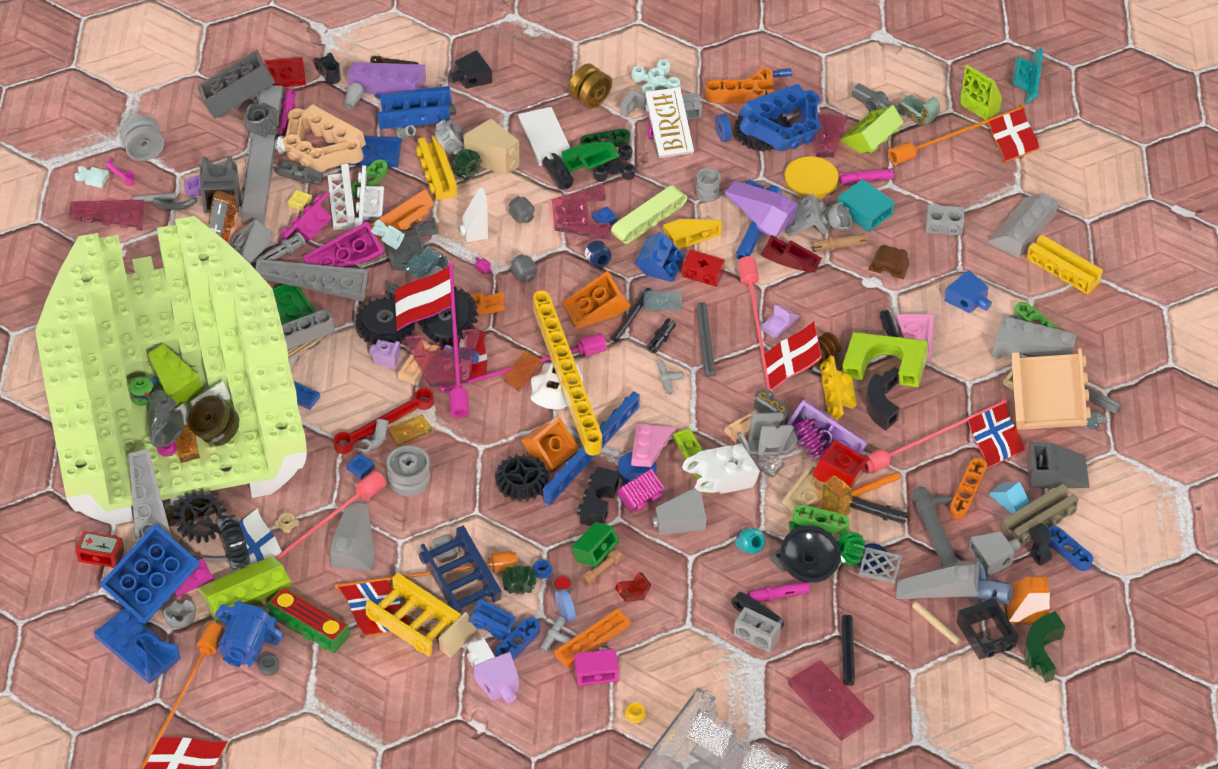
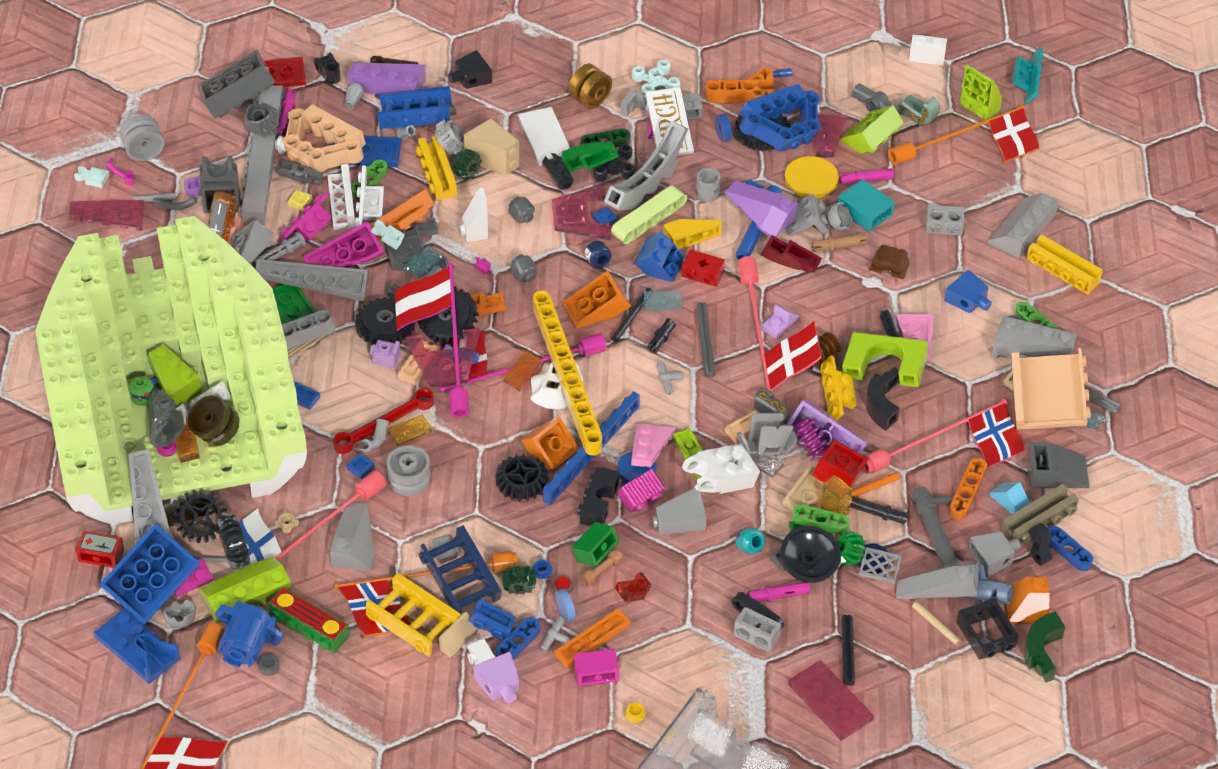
(660, 165): none -> light grey arch
(928, 49): none -> white slope

